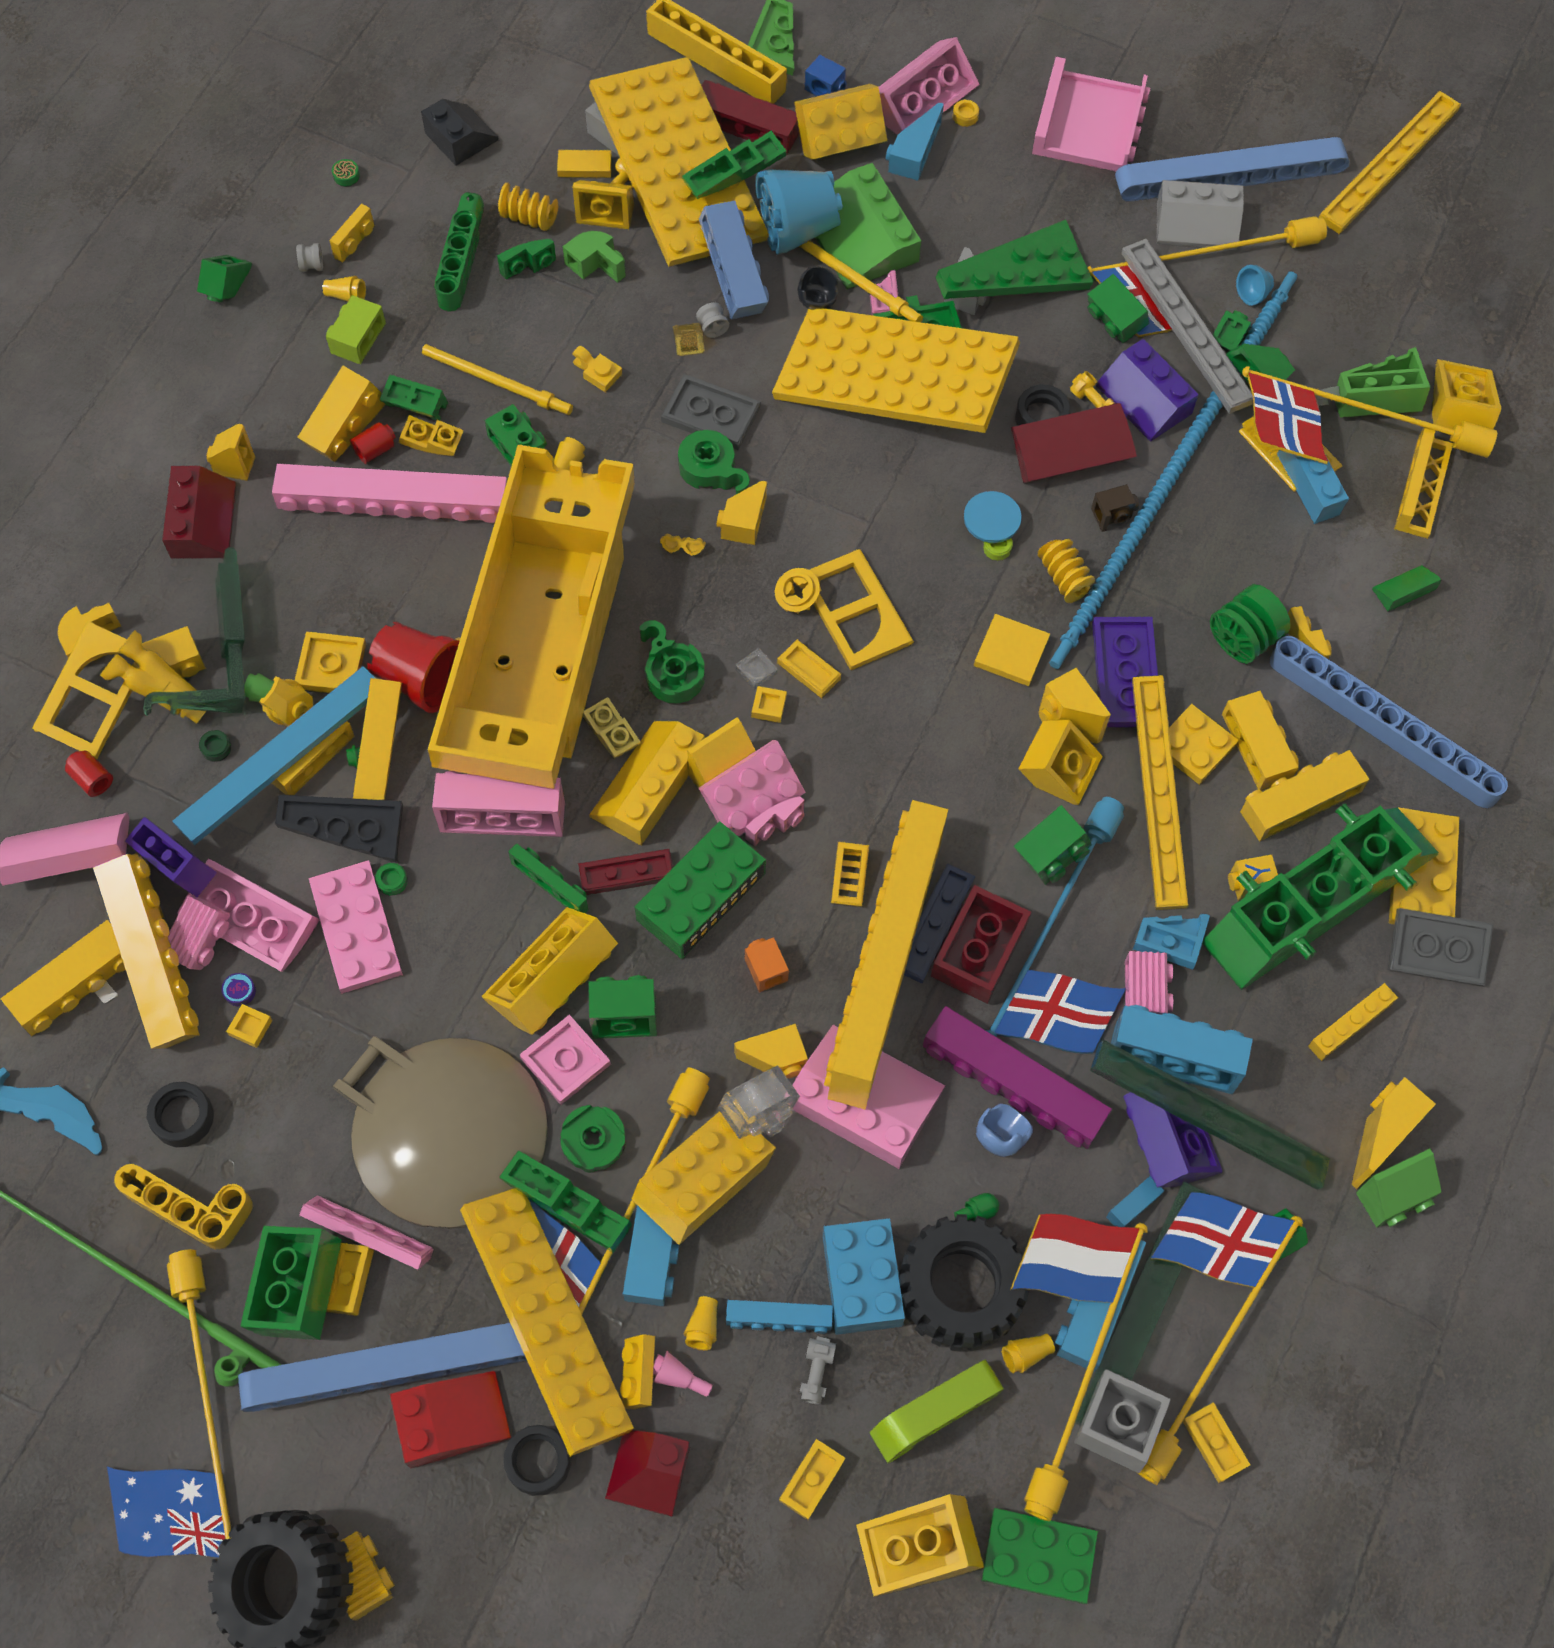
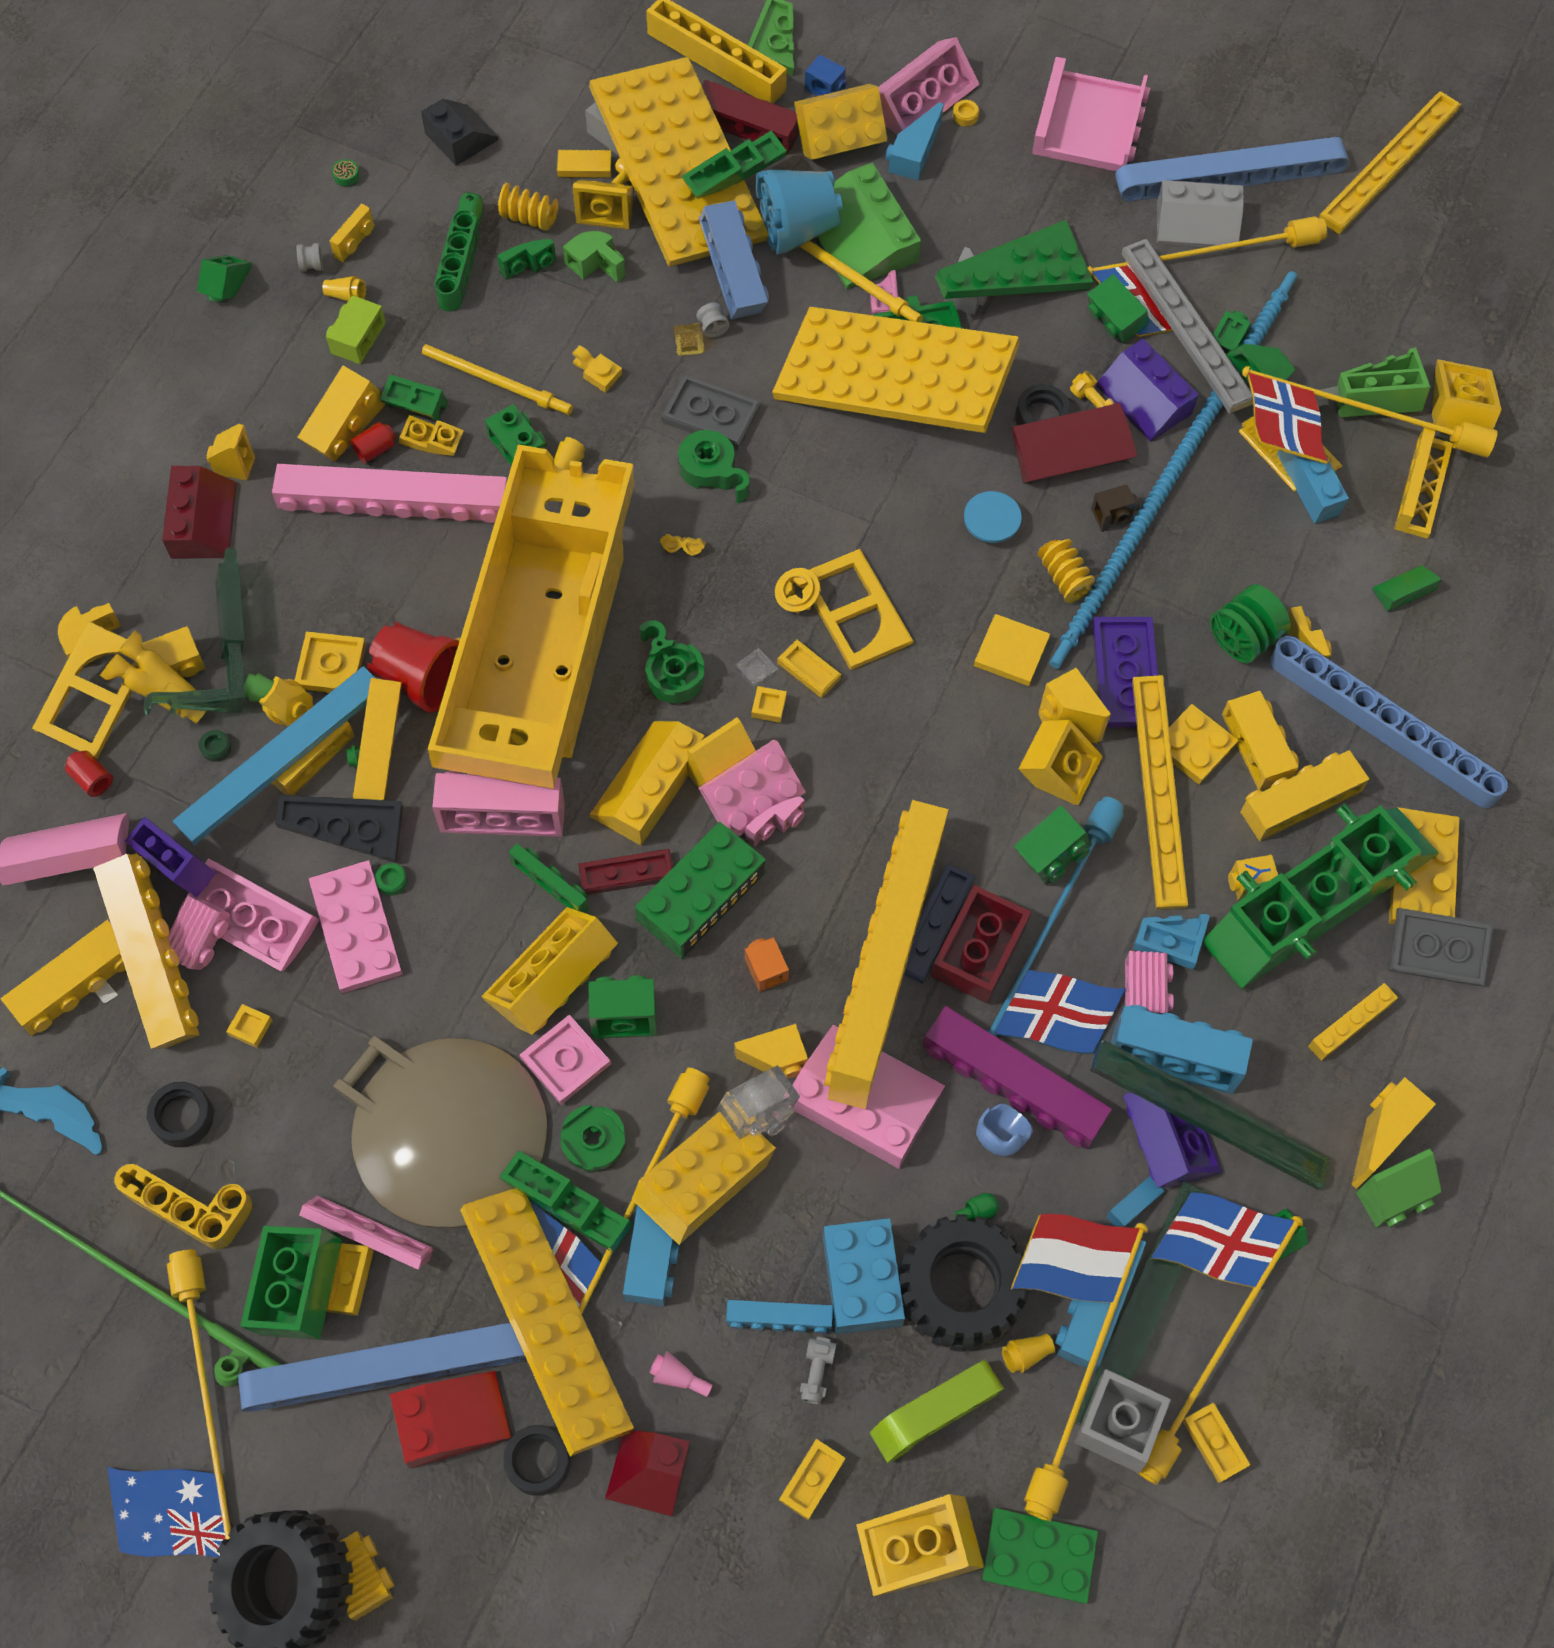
(238, 989): dark purple tile -> none
(611, 728): light yellow slope -> none
(637, 1371): yellow plate -> none
(702, 1326): yellow cone -> none
(743, 514): yellow slope -> none
(818, 288): black hair -> none
(853, 850): yellow slope -> none
(999, 550): lime tile -> none
(1254, 284): dark azure piece -> none

